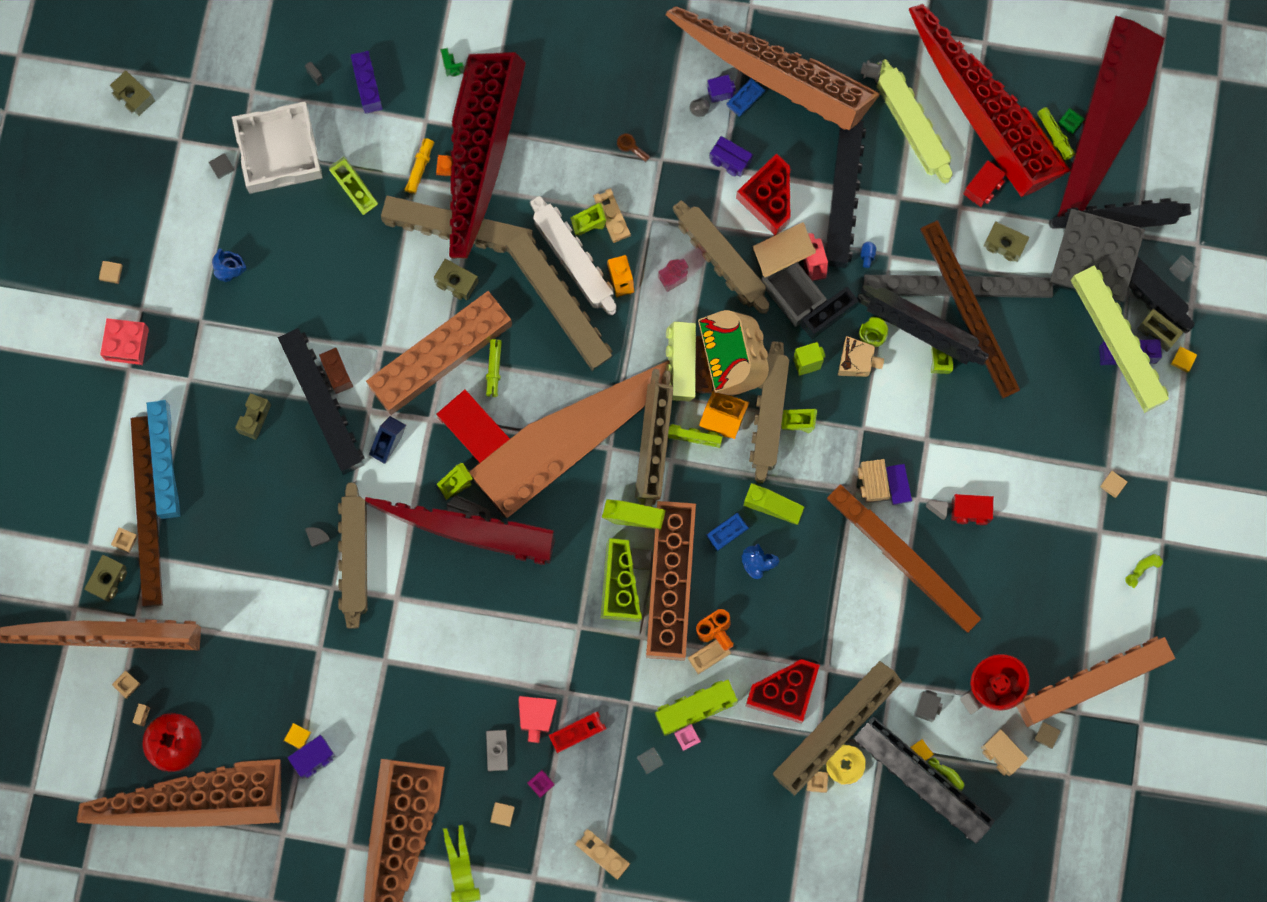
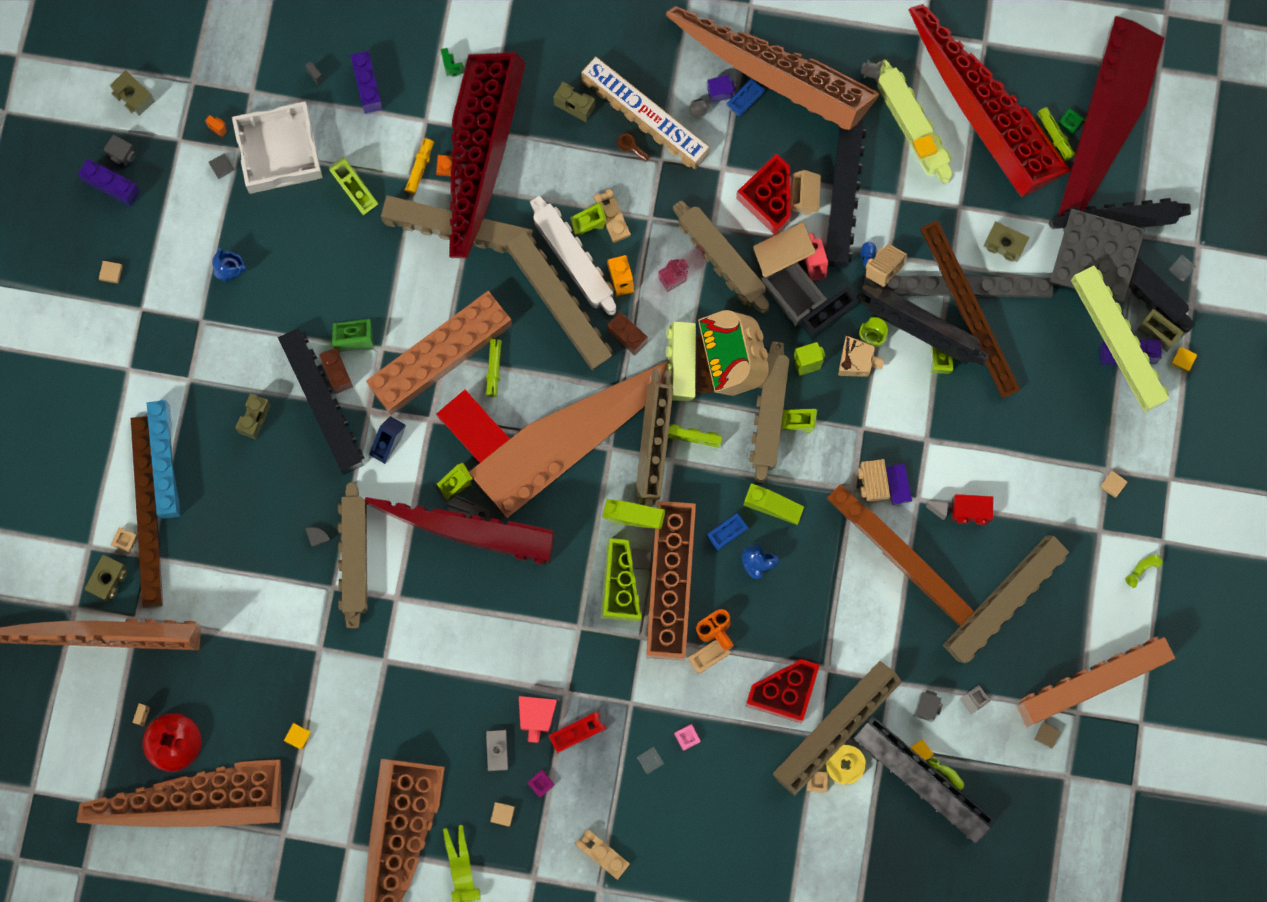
(109, 182): none -> dark purple brick
(119, 151): none -> dark grey brick
(124, 341): coral piece -> none
(126, 684): tan tile -> none
(216, 125): none -> orange plate
(311, 757): dark purple brick -> none
(352, 335): none -> bright green slope
(448, 271): olive brick -> none
(583, 104): none -> olive brick
(627, 333): none -> copper brick
(645, 113): none -> brick
(696, 707): lime wedge -> none
(724, 414): light orange slope -> none
(730, 156): dark purple brick -> none
(805, 192): none -> tan brick
(885, 264): none -> tan brick
(924, 146): none -> yellow tile
(984, 184): red brick -> none
(997, 674): red piece -> none
(1004, 753): tan brick -> none
(1006, 599): none -> dark tan brick

